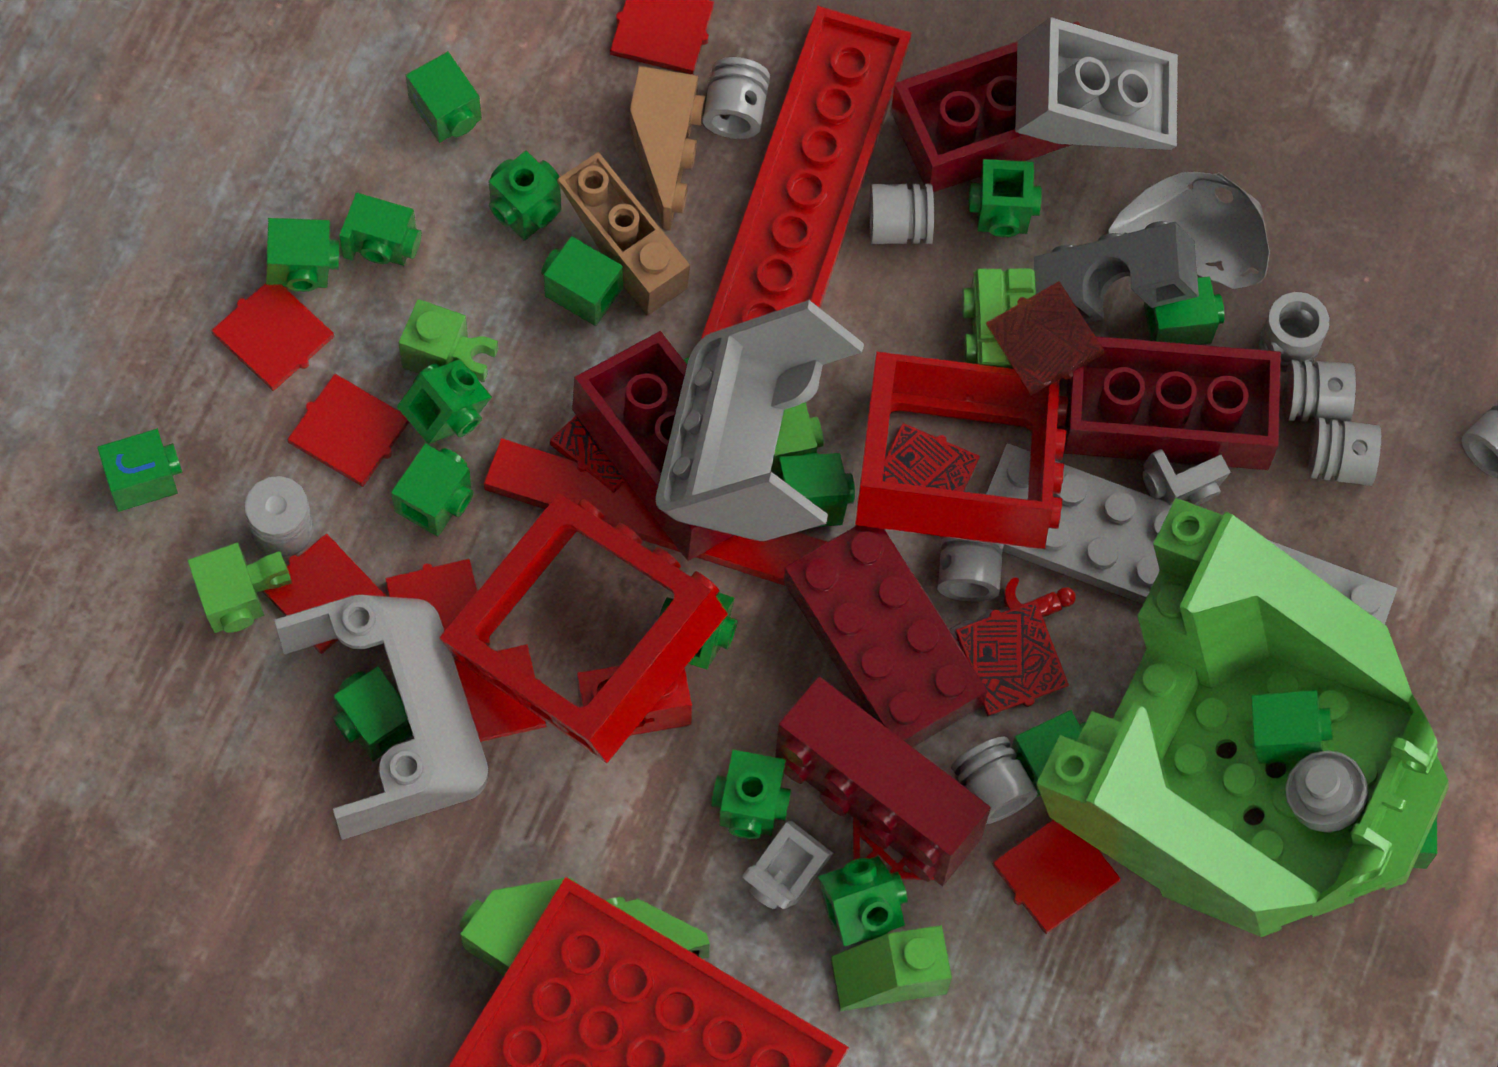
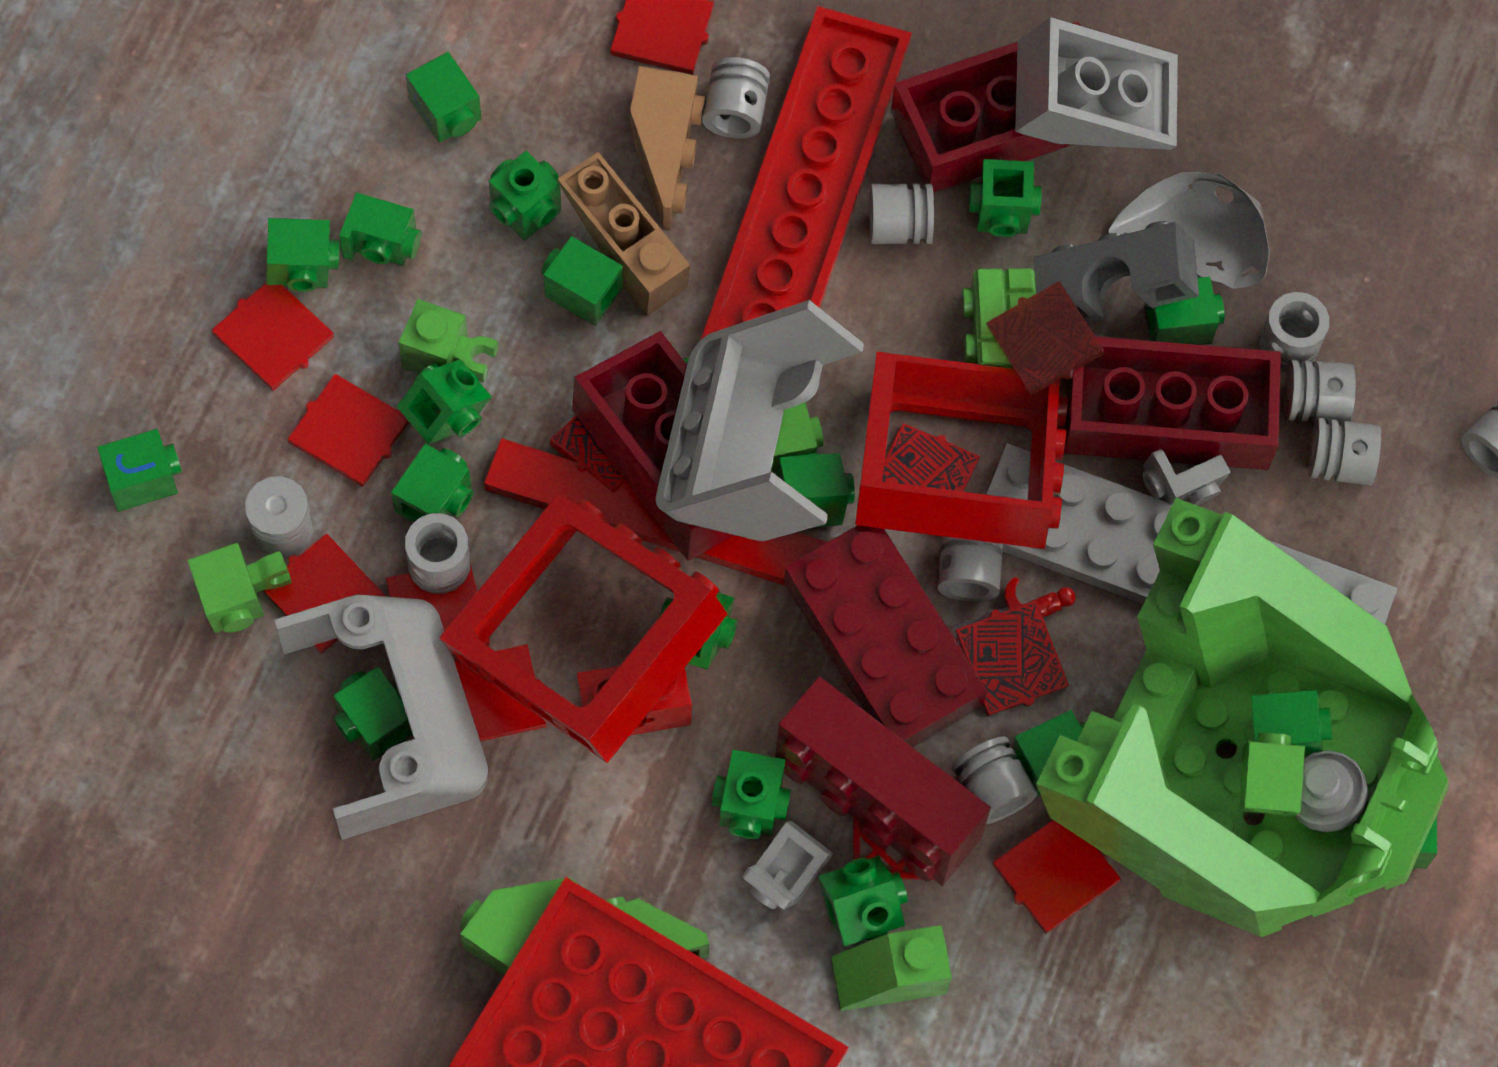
(437, 553): none -> light grey piece
(1272, 776): none -> bright green brick

